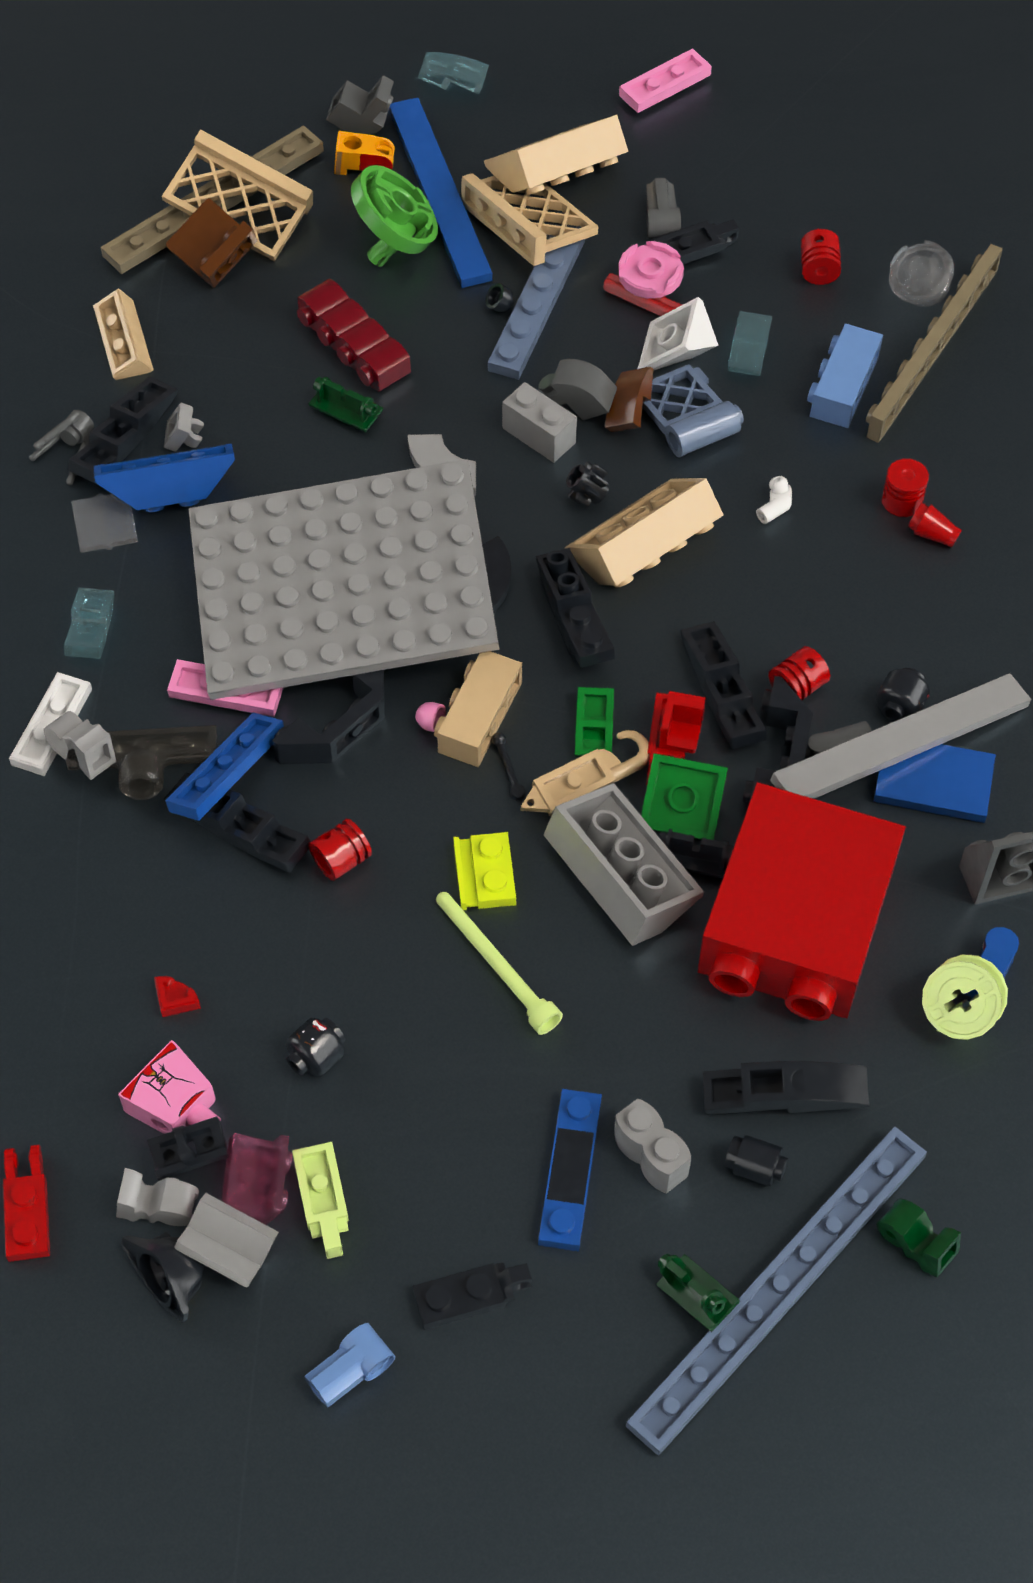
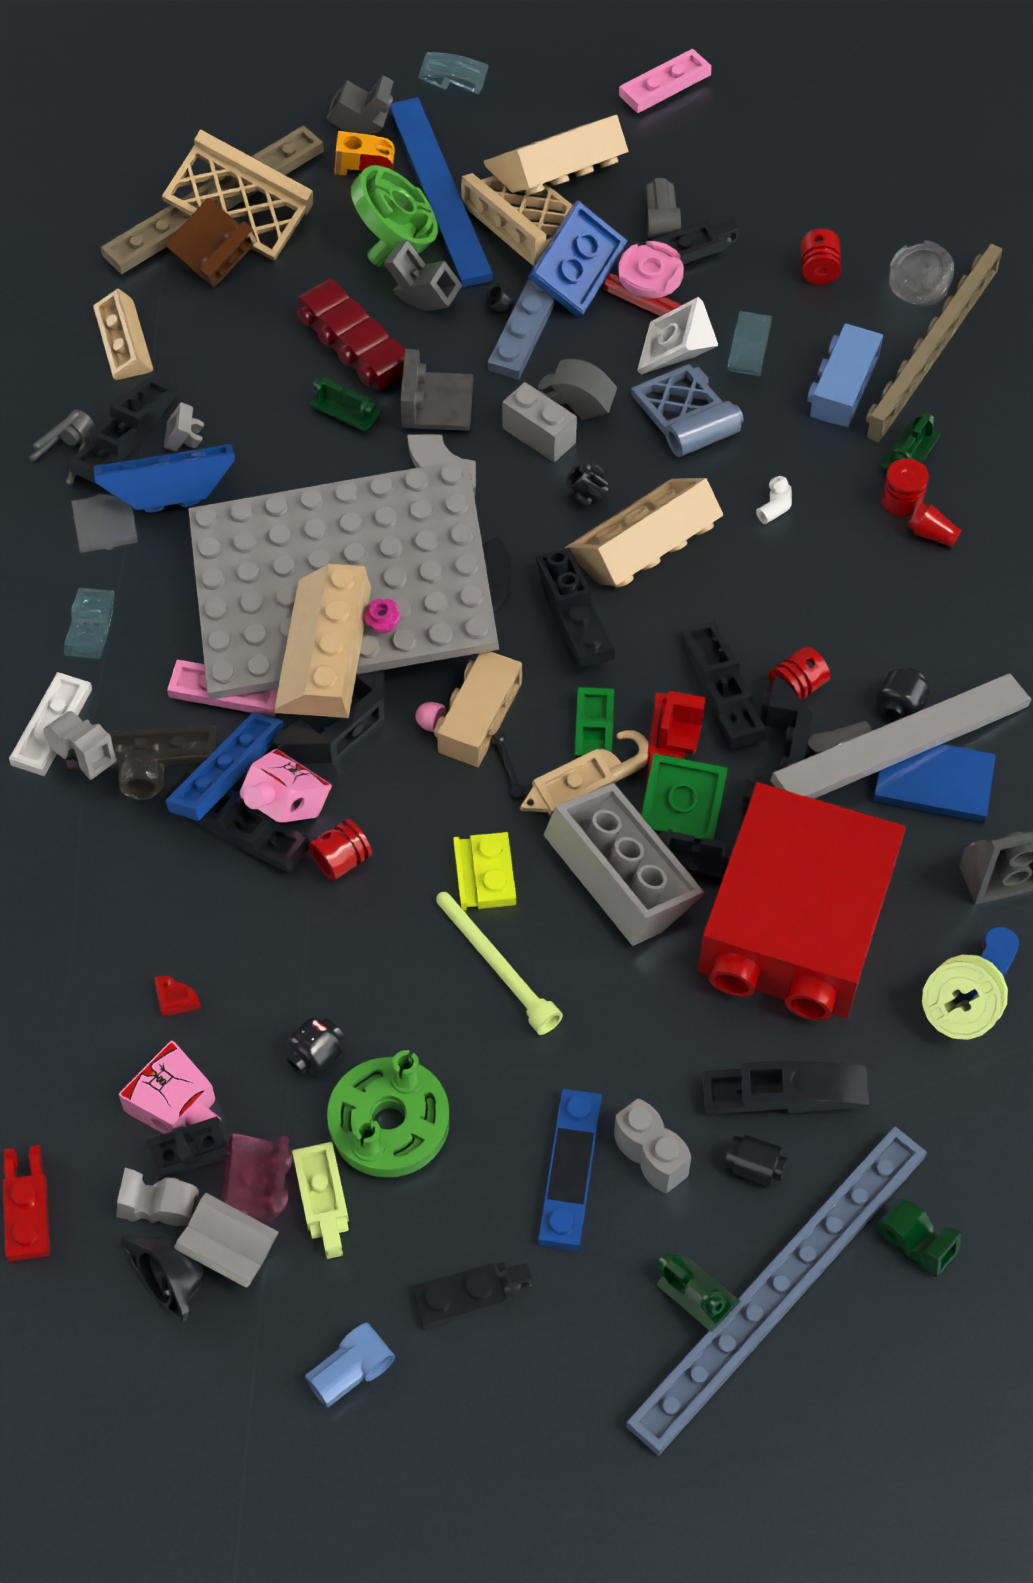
(284, 788): none -> bright pink torso
(324, 642): none -> tan slope
(383, 623): none -> dark pink plate
(400, 1088): none -> bright green piece
(421, 284): none -> dark grey brick
(434, 398): none -> flat silver bracket
(577, 259): none -> tile
(632, 390): reddish brown slope -> none
(914, 441): none -> dark green hinge

